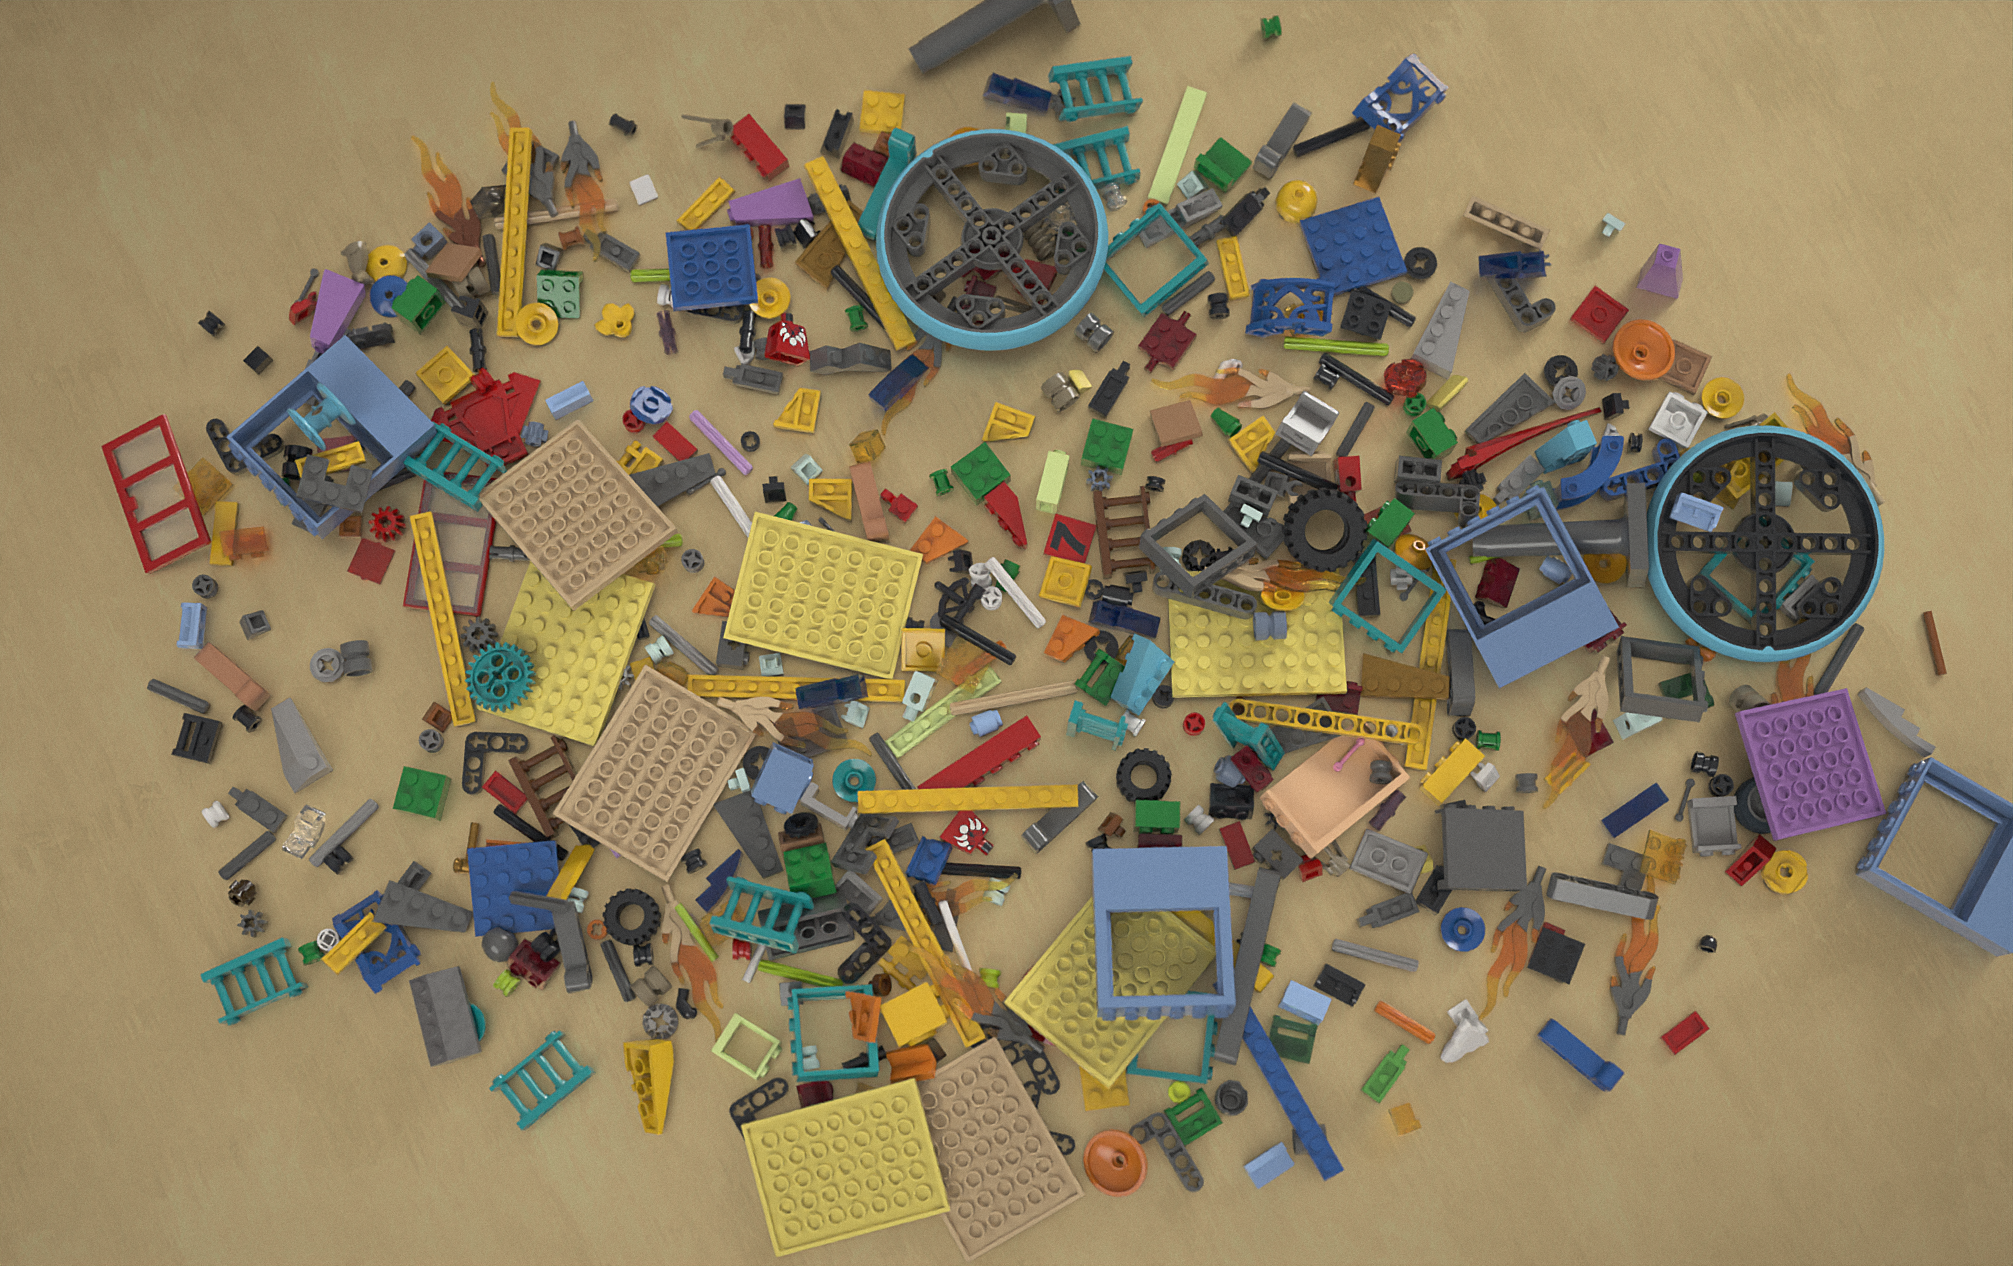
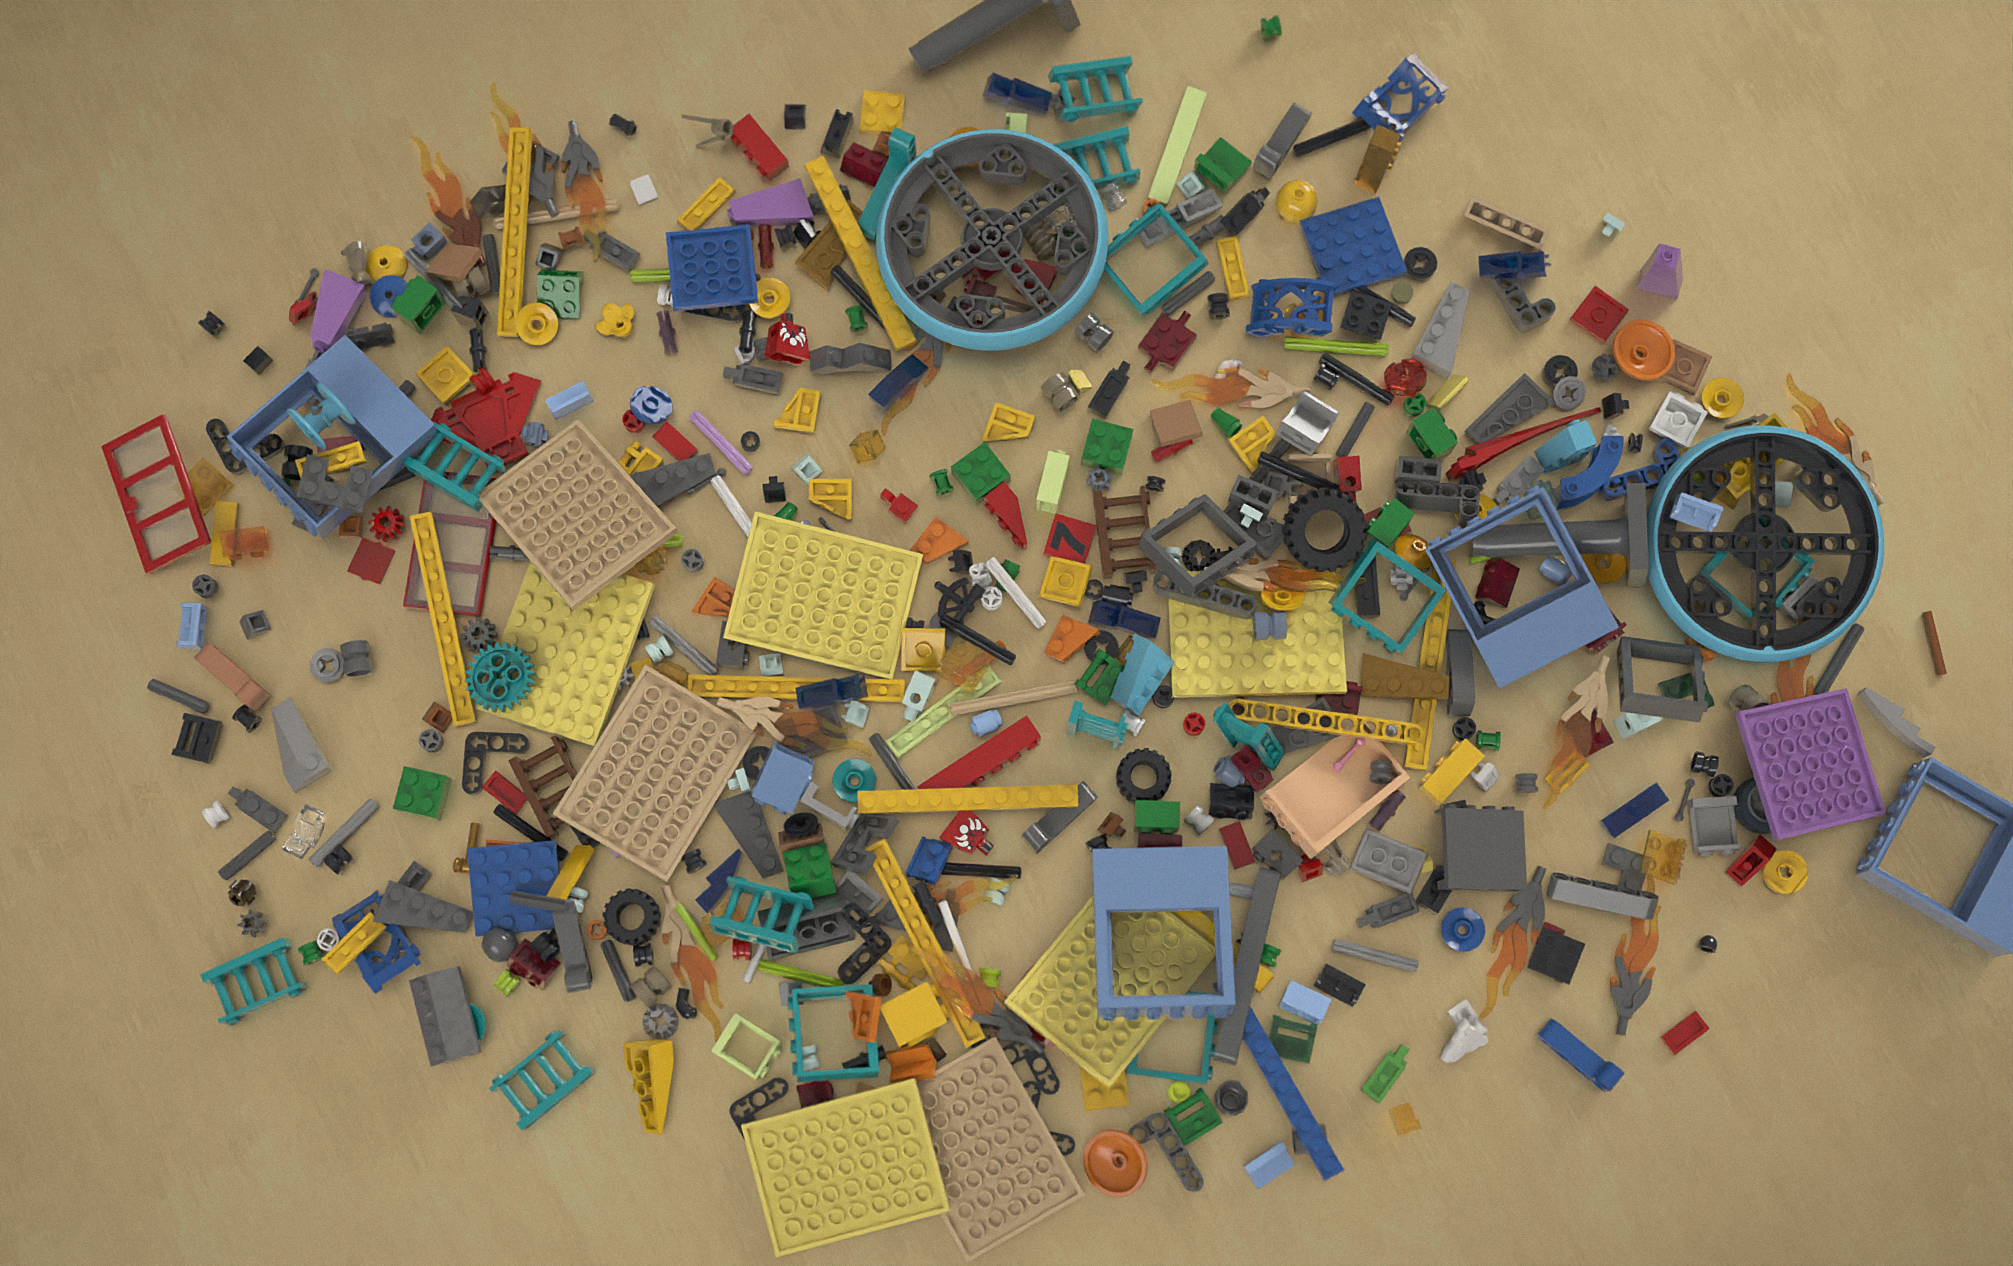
(869, 502): nougat beam -> none
(900, 839): dark grey hinge -> none
(1405, 1022): orange axle -> none

